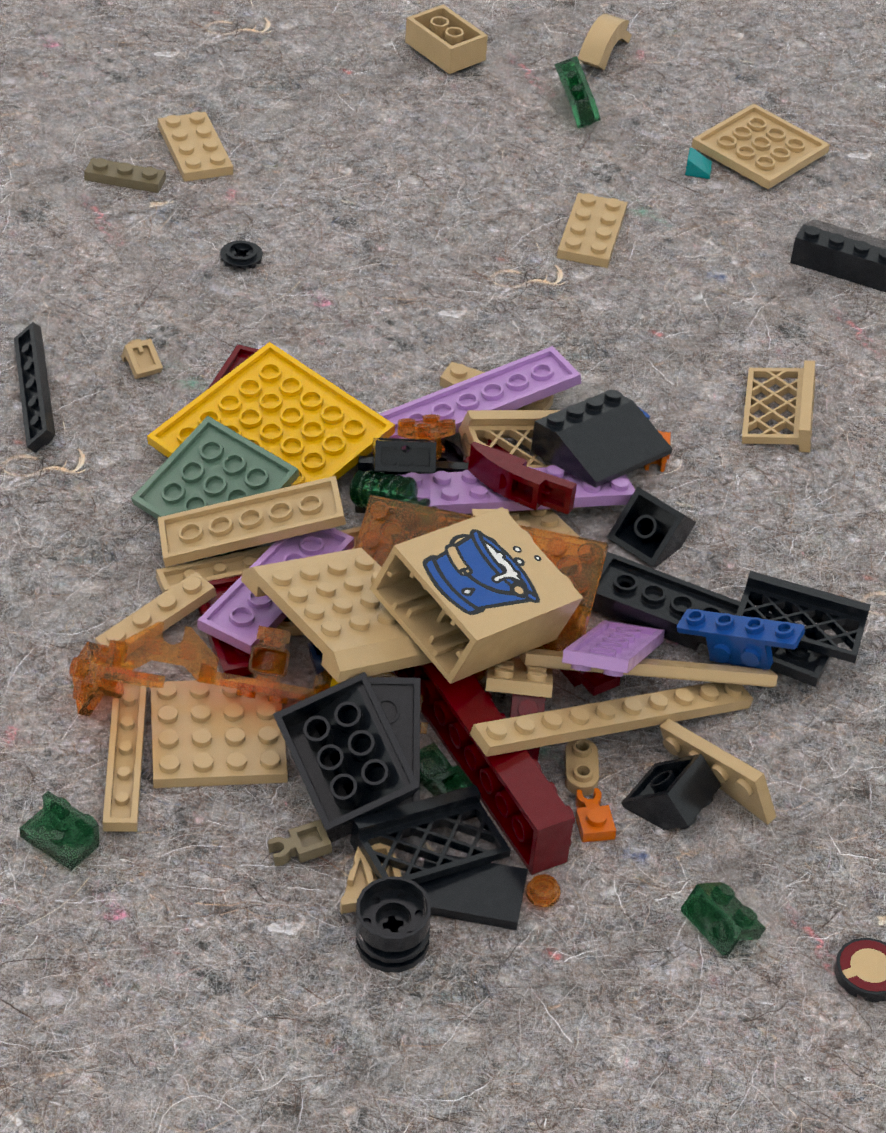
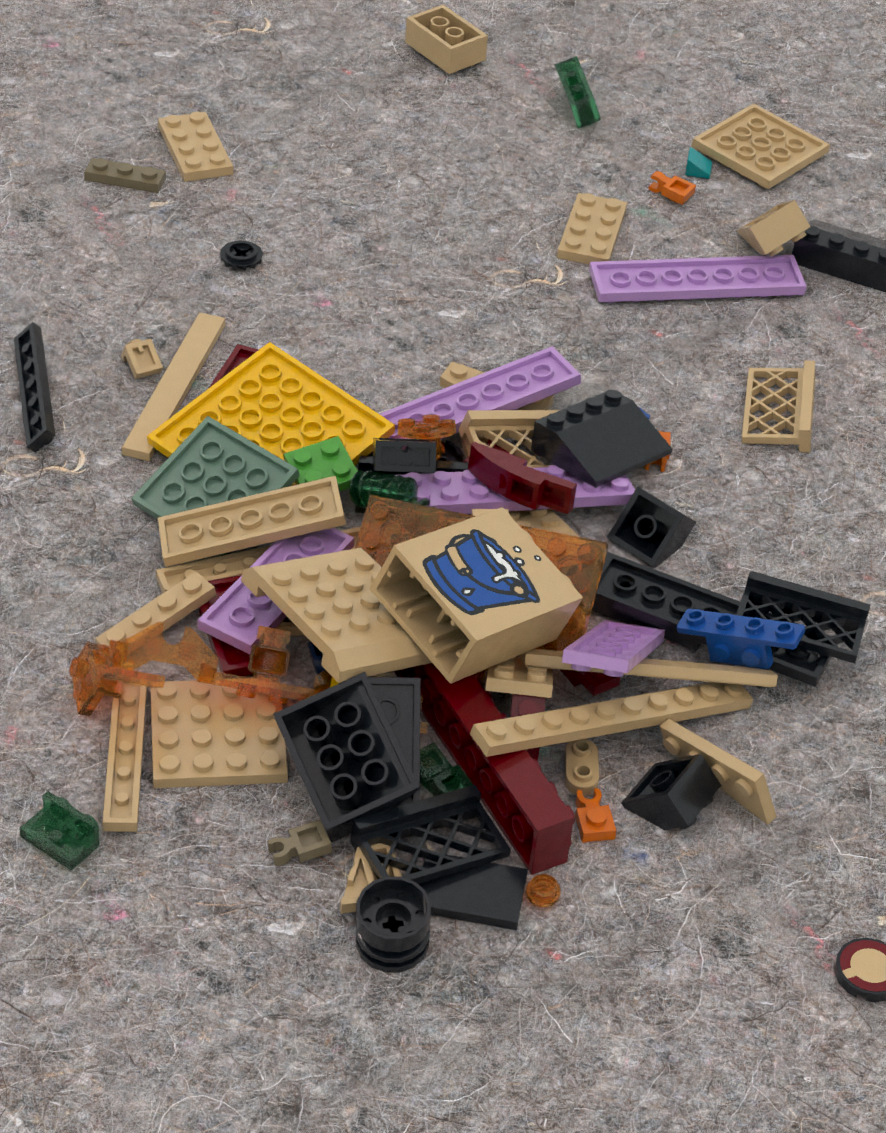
(174, 384): none -> tan tile
(323, 461): none -> bright green plate
(602, 39): tan arch -> none
(674, 188): none -> orange plate
(696, 278): none -> lavender plate
(721, 916): clear green bracket -> none
(775, 228): none -> tan slope

